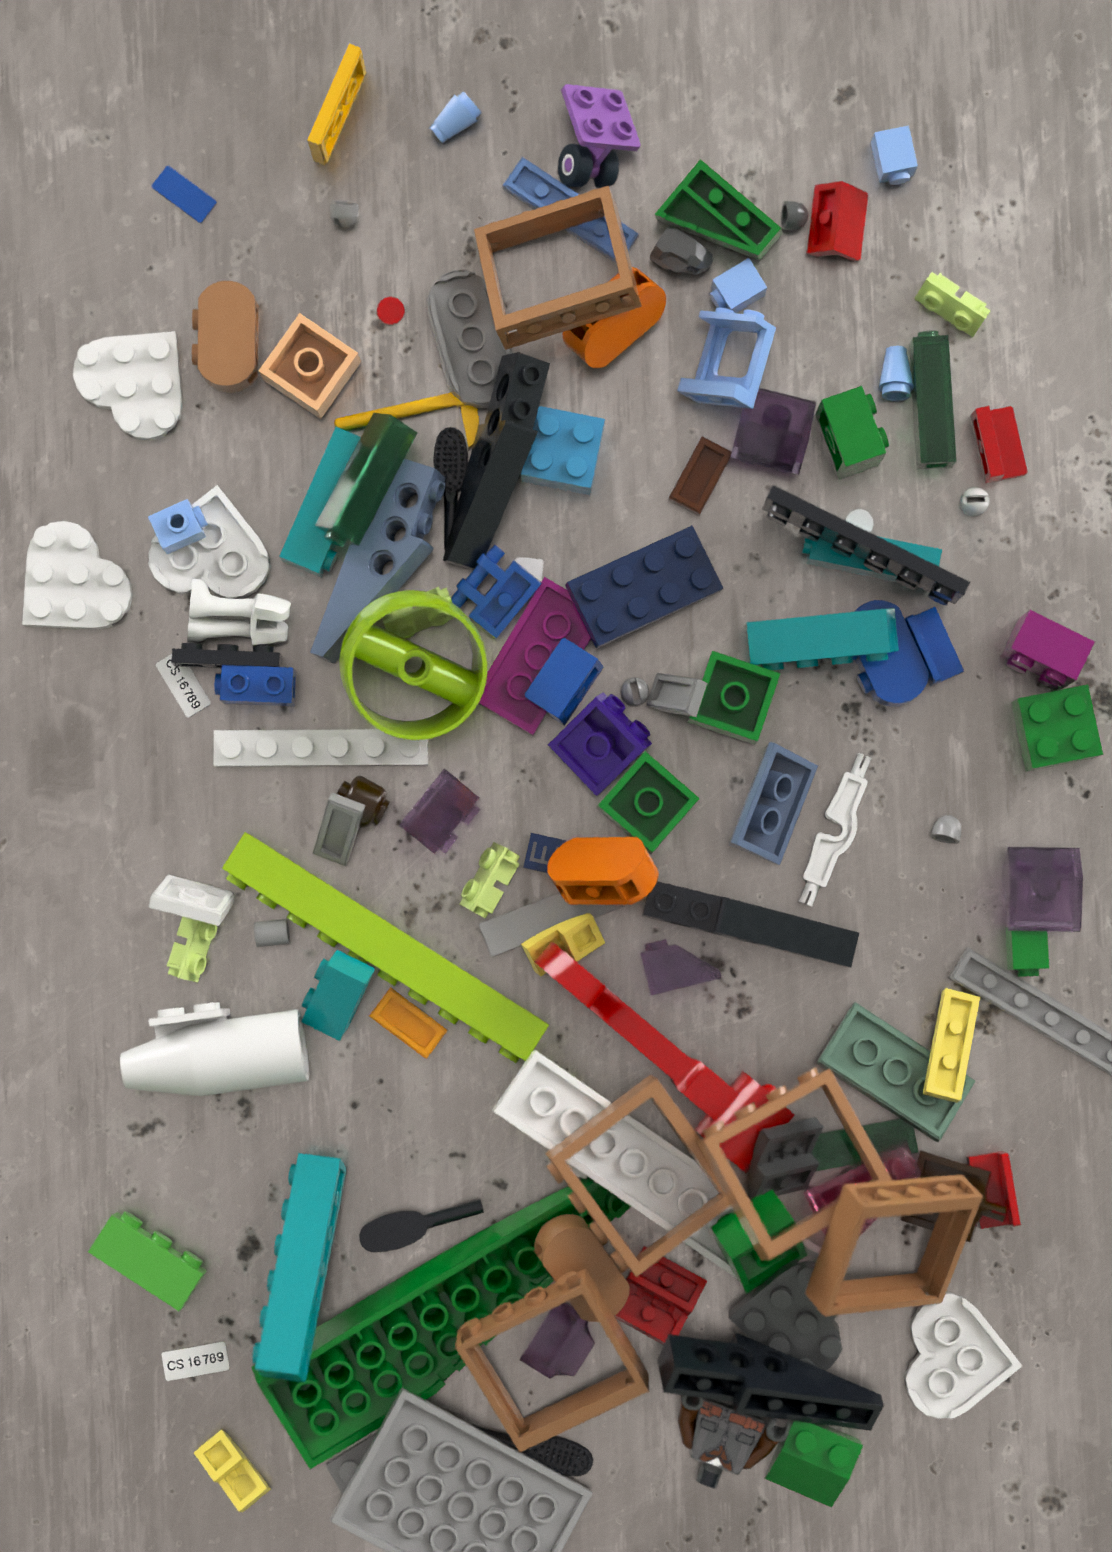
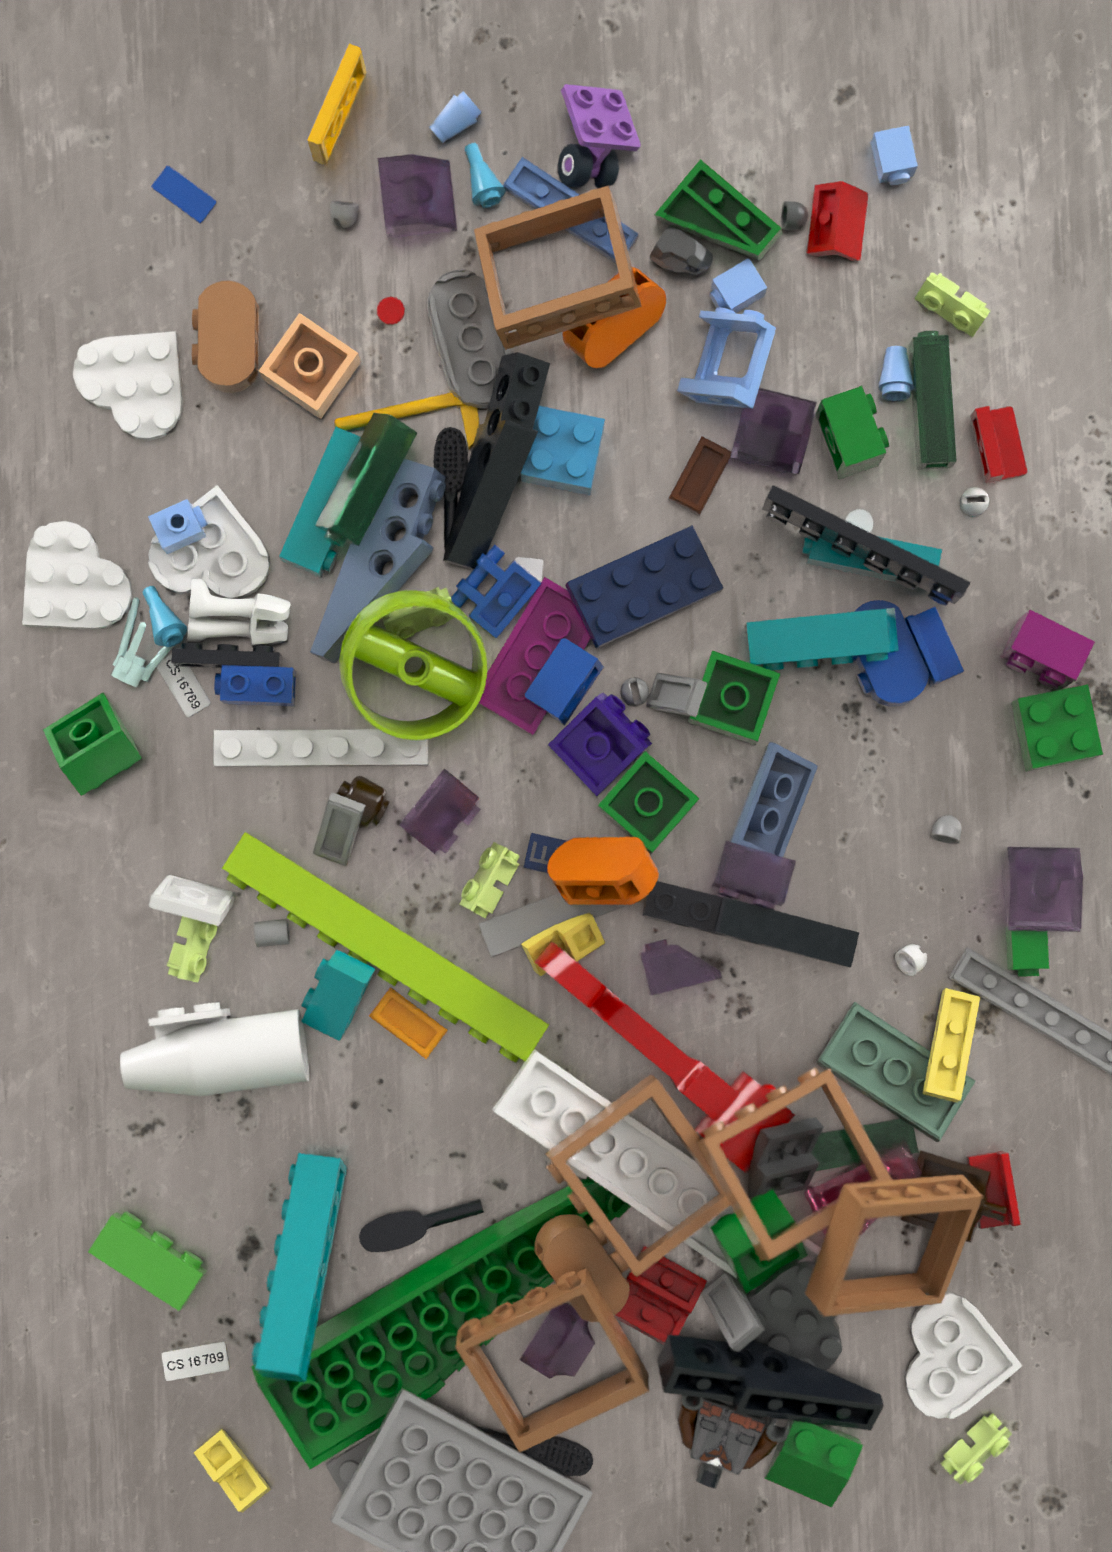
(92, 744): none -> green slope
(127, 664): none -> light aqua plant
(166, 626): none -> medium azure cone
(416, 195): none -> clear purple slope
(484, 184): none -> medium azure cone
(732, 1311): none -> light grey tile
(753, 875): none -> clear purple slope
(827, 847): white piece -> none
(911, 959): none -> white hinge
(969, 1460): none -> yellowish green hinge

